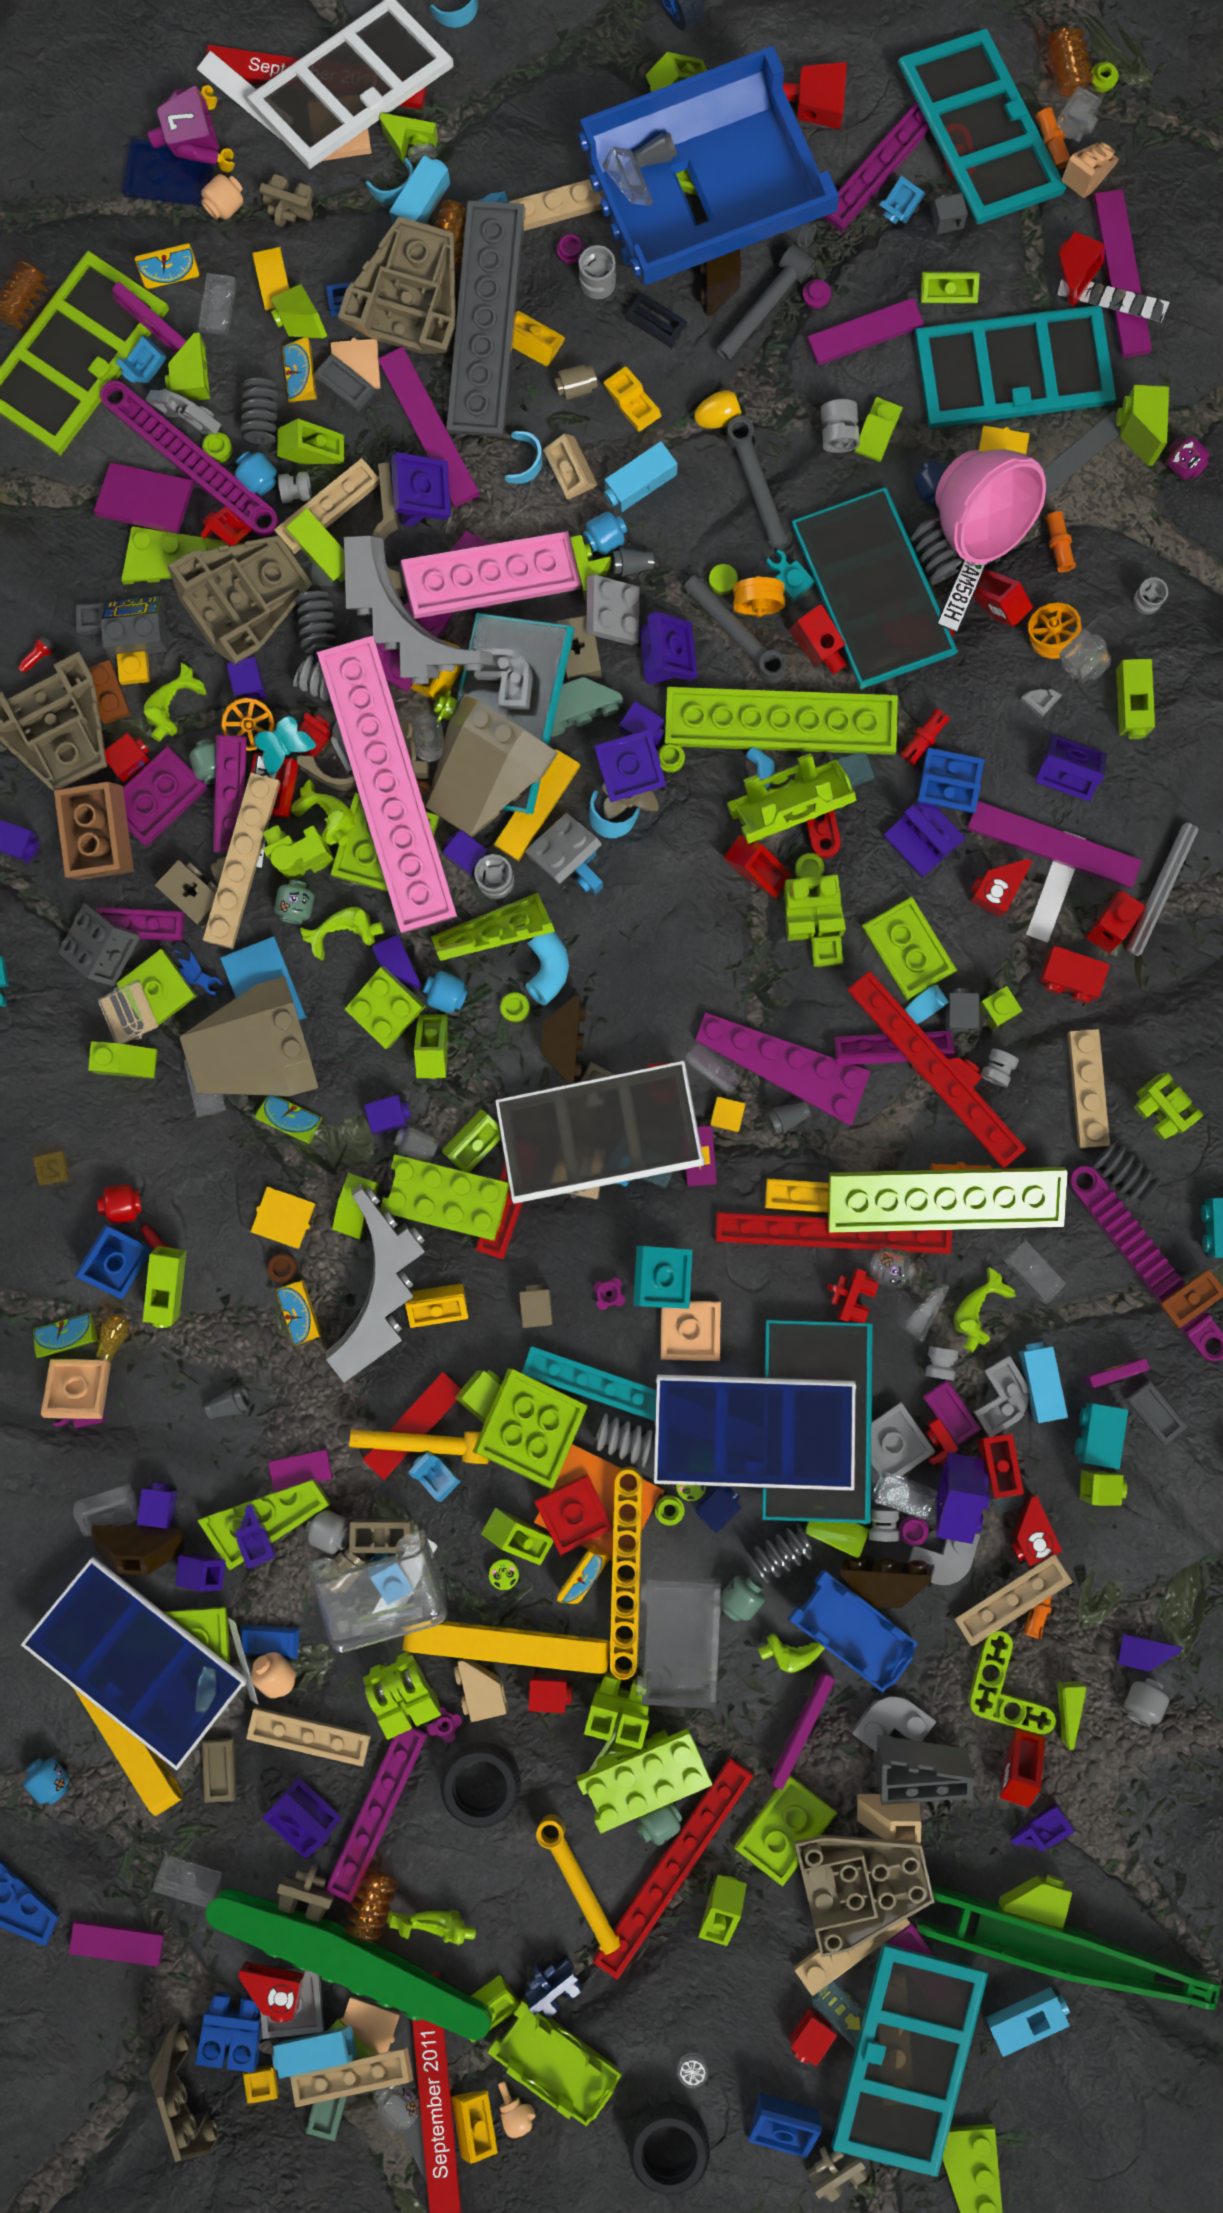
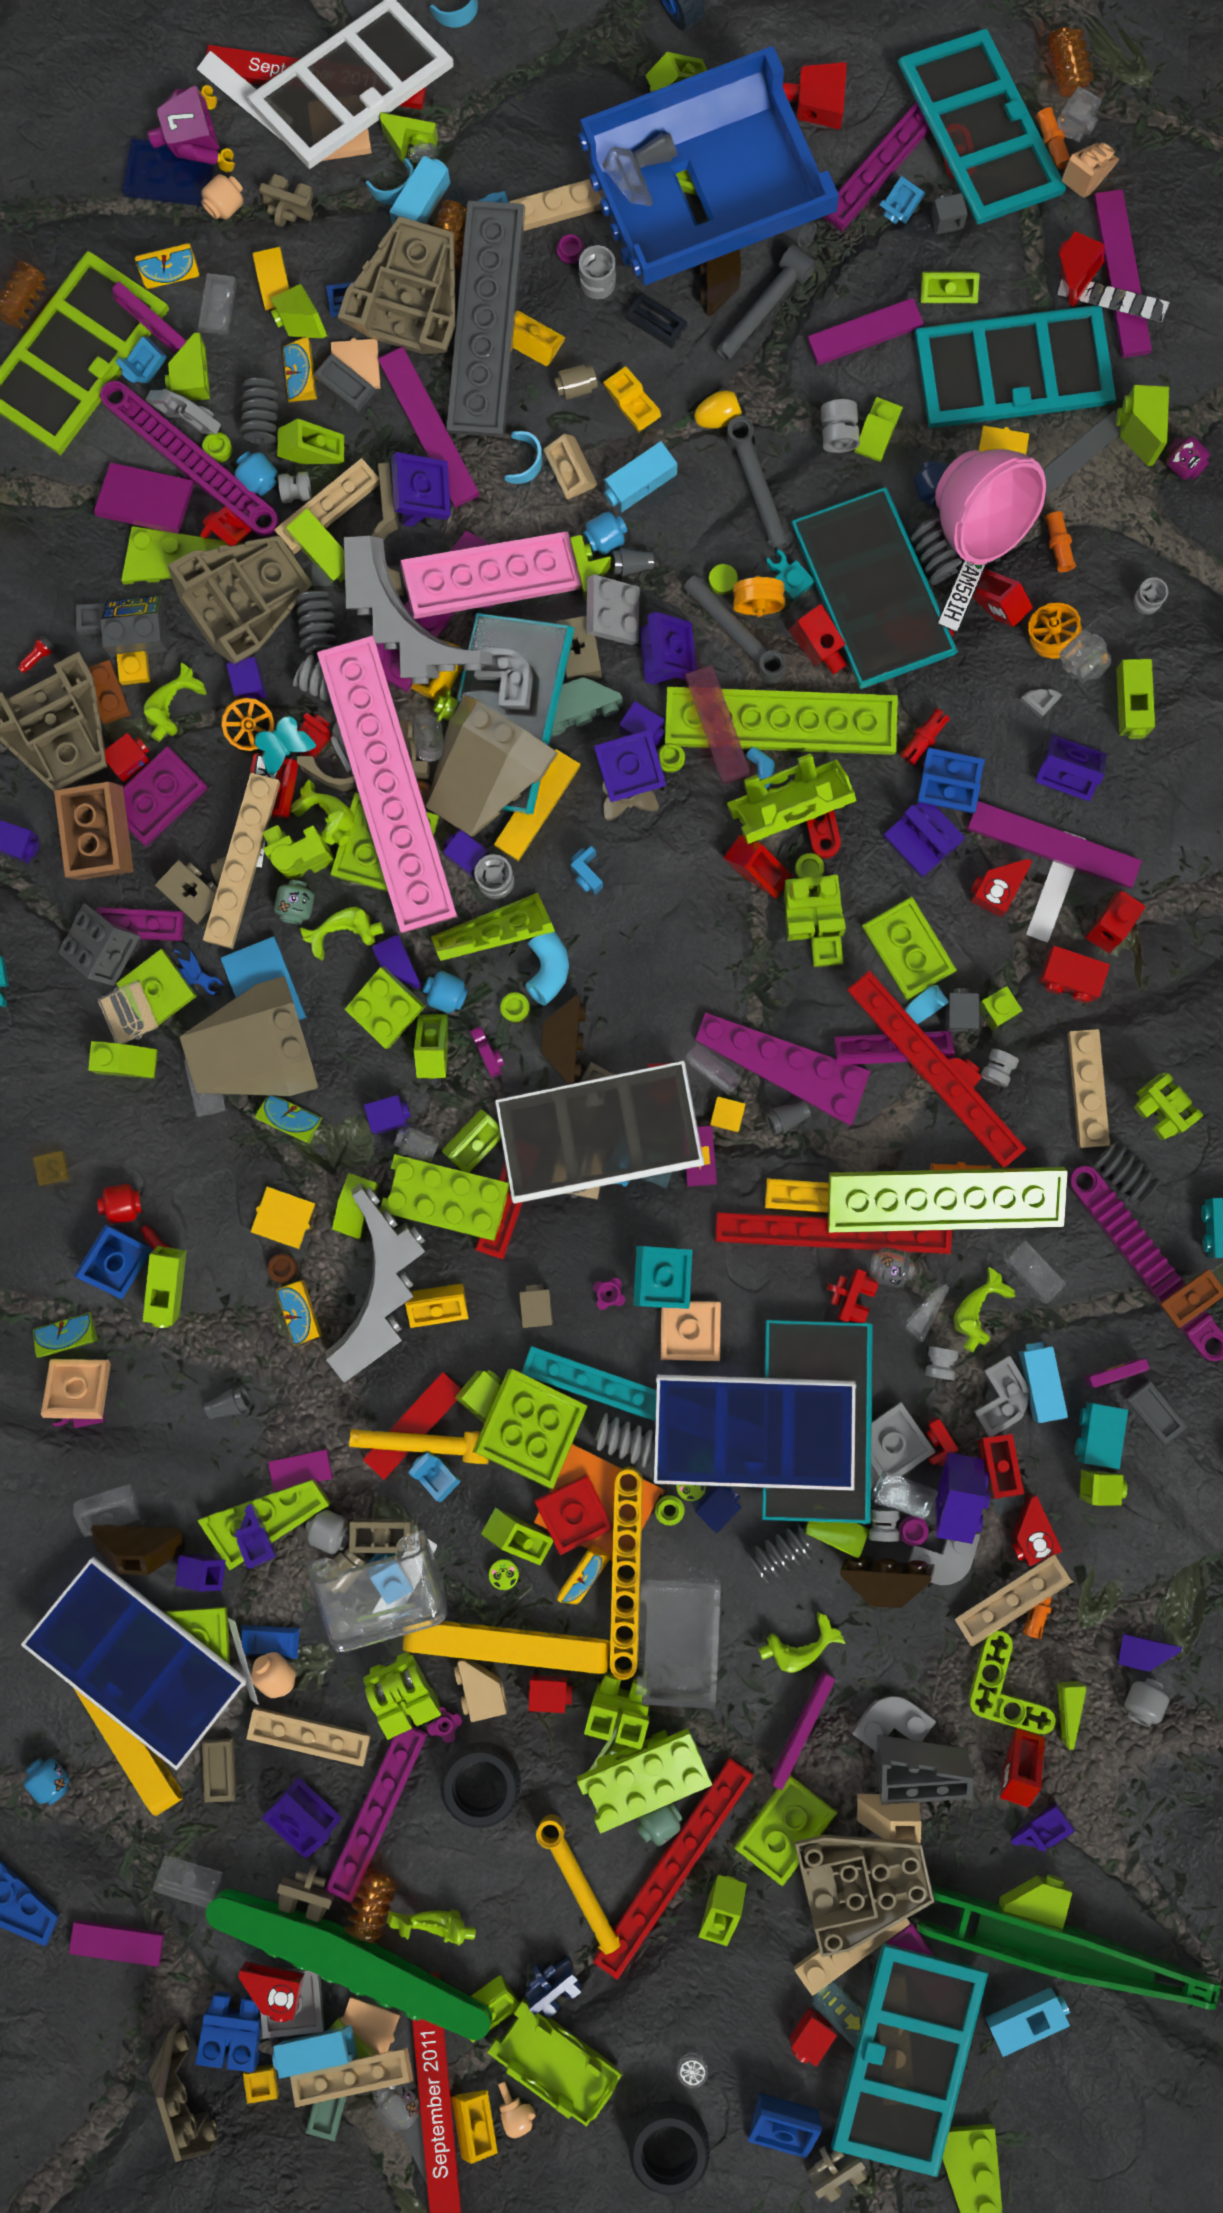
(112, 1335): clear yellow cone -> none
(157, 1505): dark purple brick -> none
(203, 761): sand green head -> none
(206, 1690): clear light blue tile -> none
(229, 788): magenta tile -> none
(491, 1058): none -> magenta plate
(563, 848): light grey plate -> none
(606, 828): medium azure helmet -> none
(717, 724): none -> clear pink plate
(742, 1598): sand green head -> none
(816, 293): magenta plate -> none
(854, 1632): blue piece -> none
(857, 768): clear light blue tile -> none
(952, 1412): magenta tile -> none
(1102, 83): lime plate -> none
(1162, 889): light grey axle -> none

